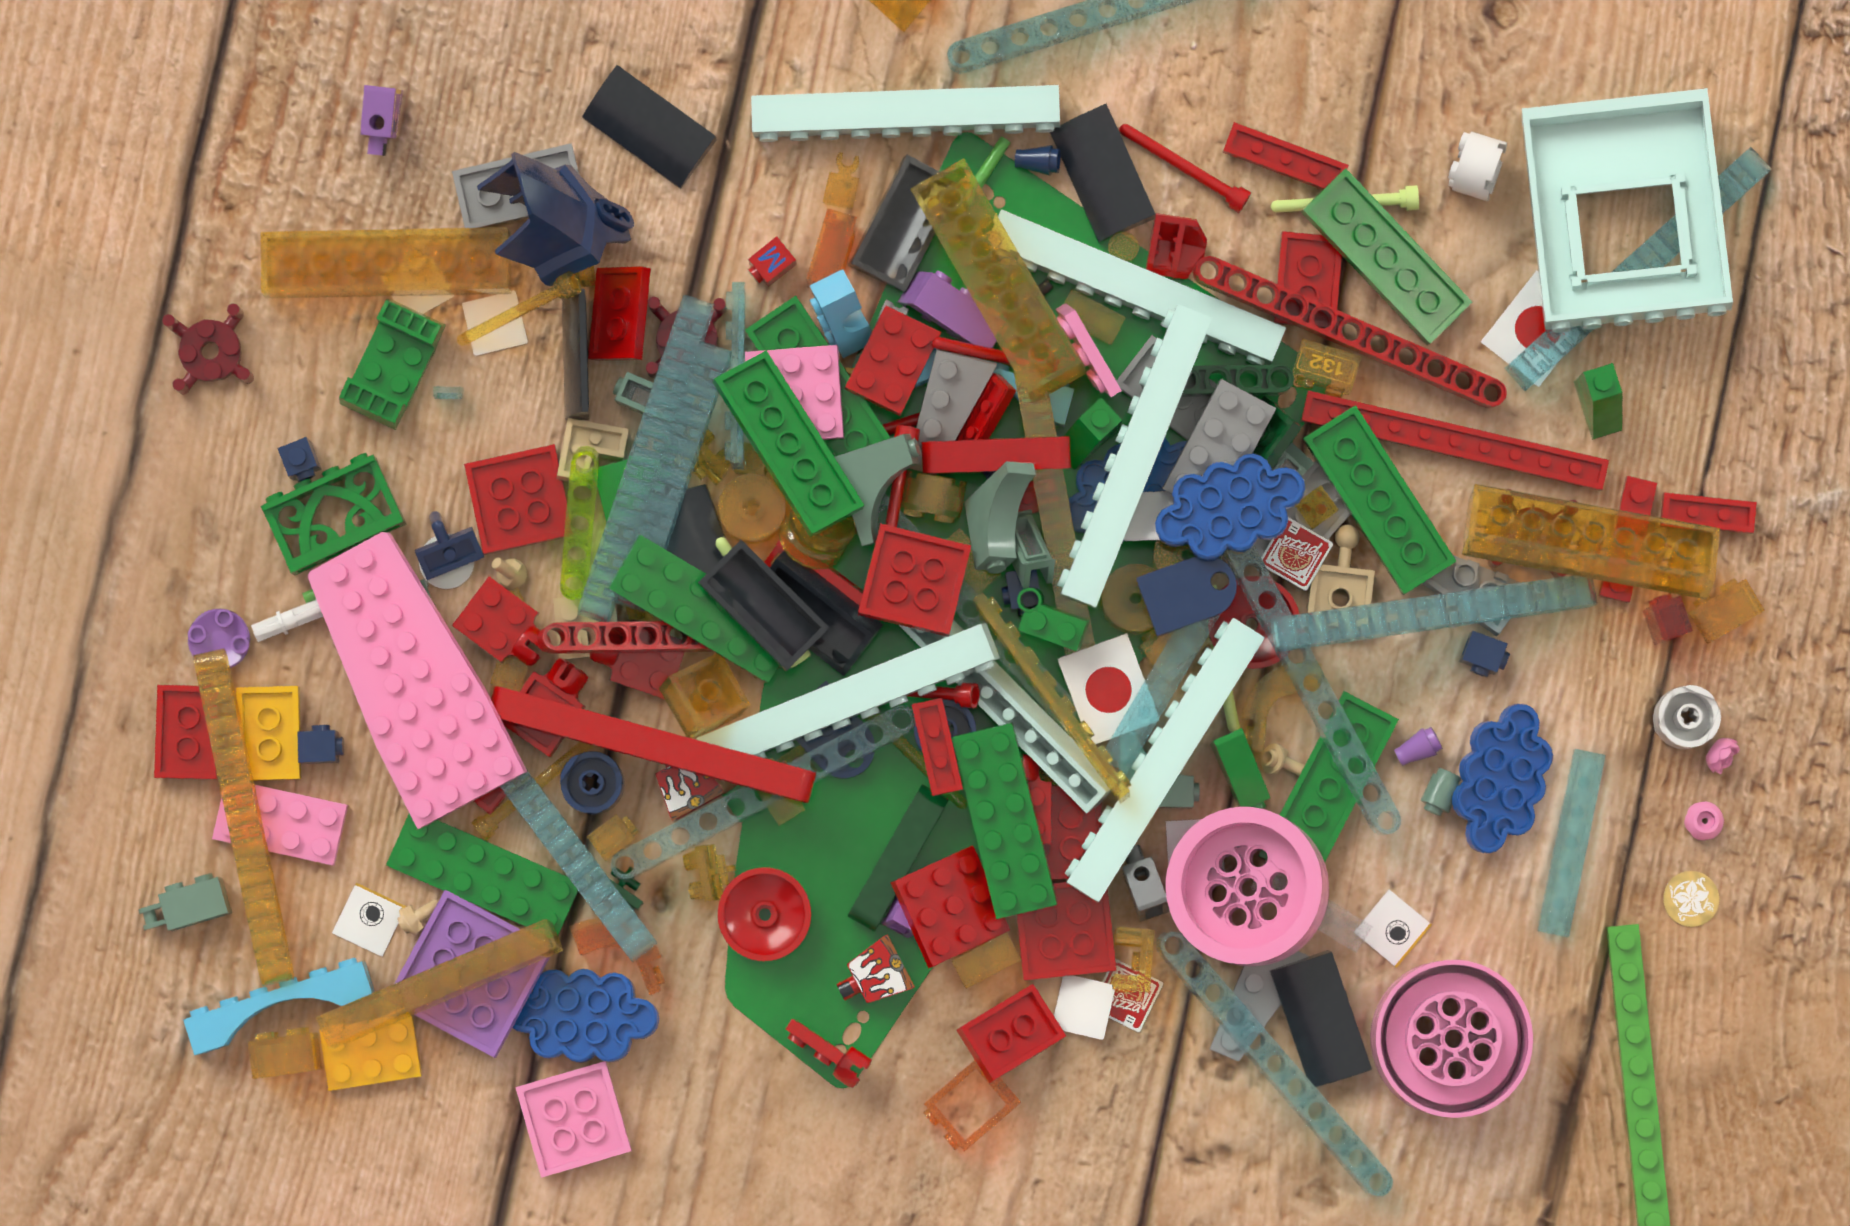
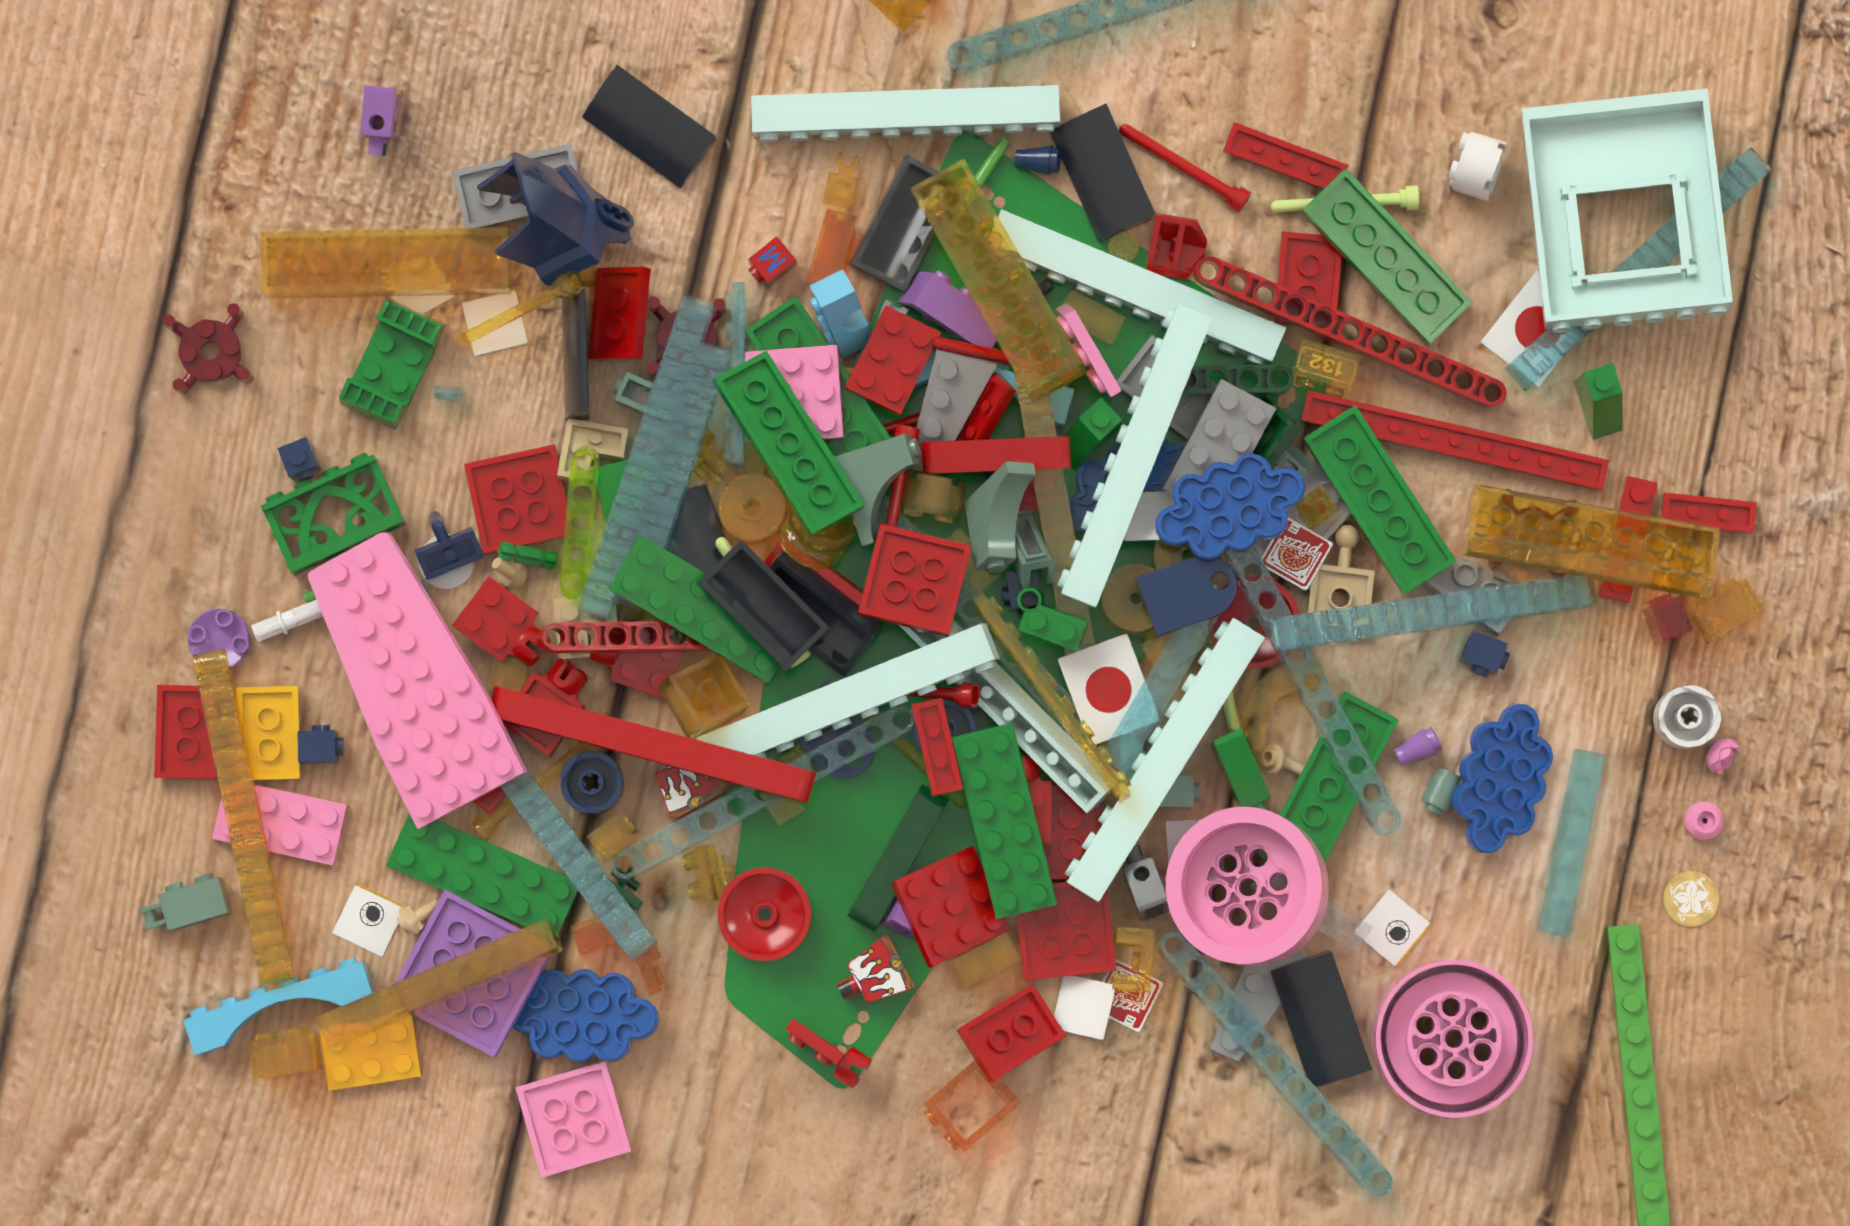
(527, 555): none -> green axle

